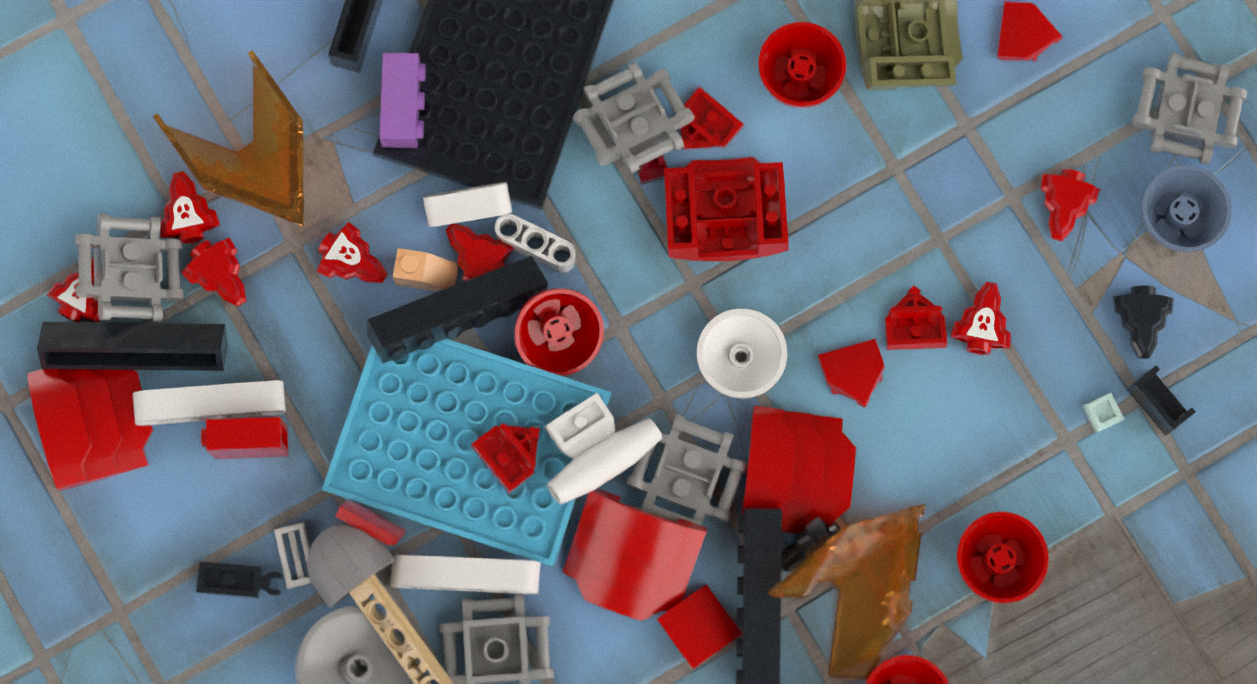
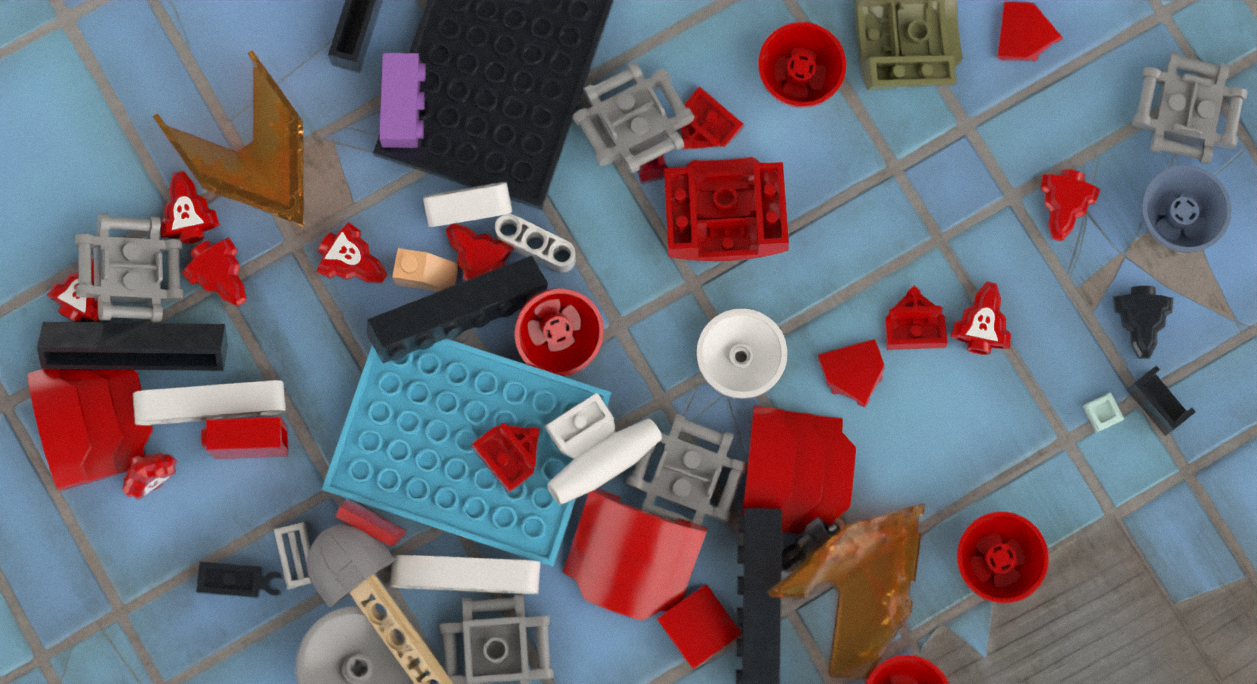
(148, 474): none -> red rock

